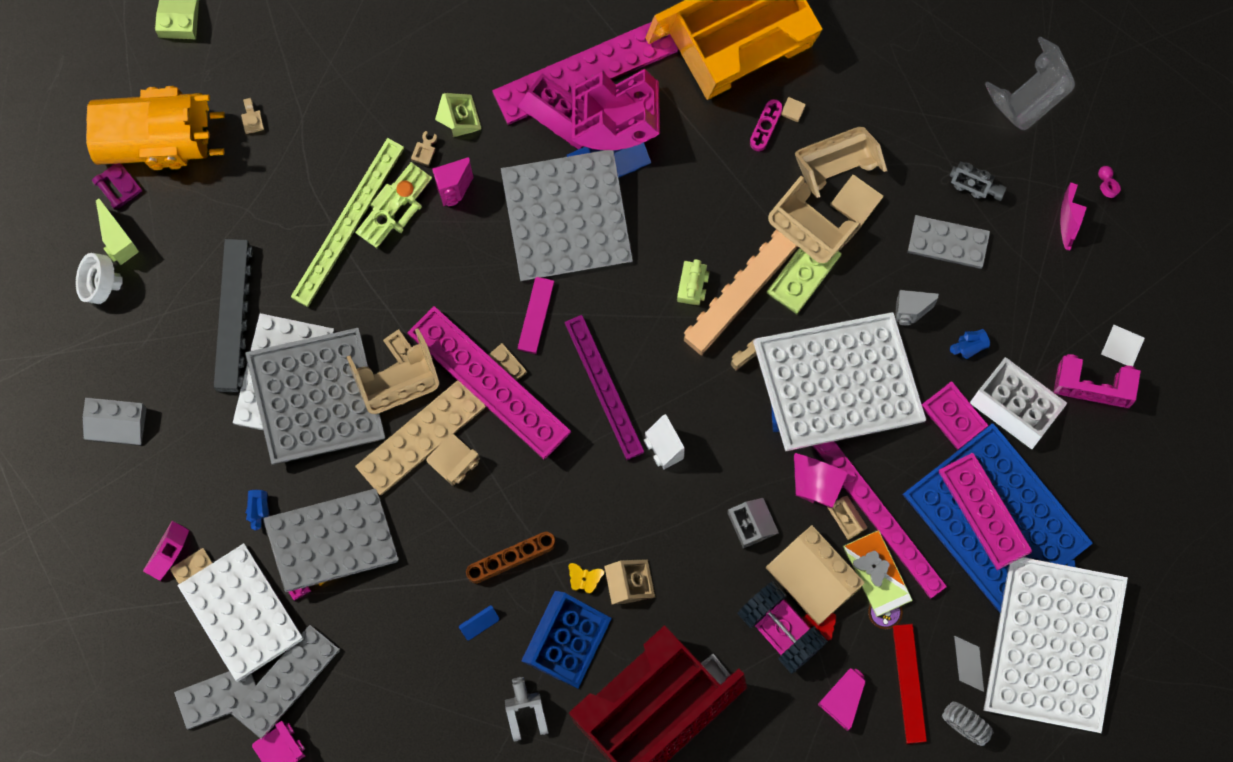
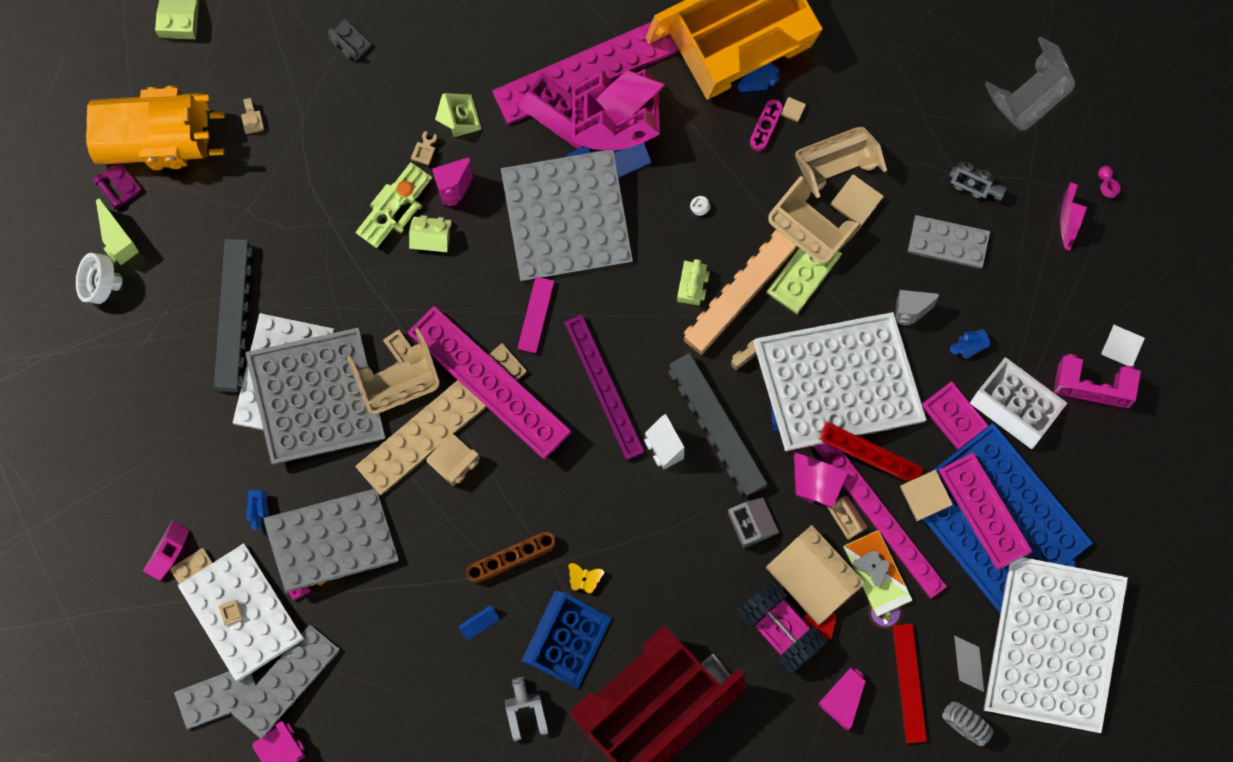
(113, 421): light grey slope -> none
(230, 612): none -> tan tile
(347, 222): yellowish green plate -> none
(349, 39): none -> dark grey bracket
(429, 233): none -> yellowish green brick
(628, 95): none -> dark pink slope
(629, 581): tan slope -> none
(700, 205): none -> white tile
(718, 426): none -> dark grey brick
(760, 78): none -> blue slope
(870, 453): none -> red tile
(926, 495): none -> tan tile

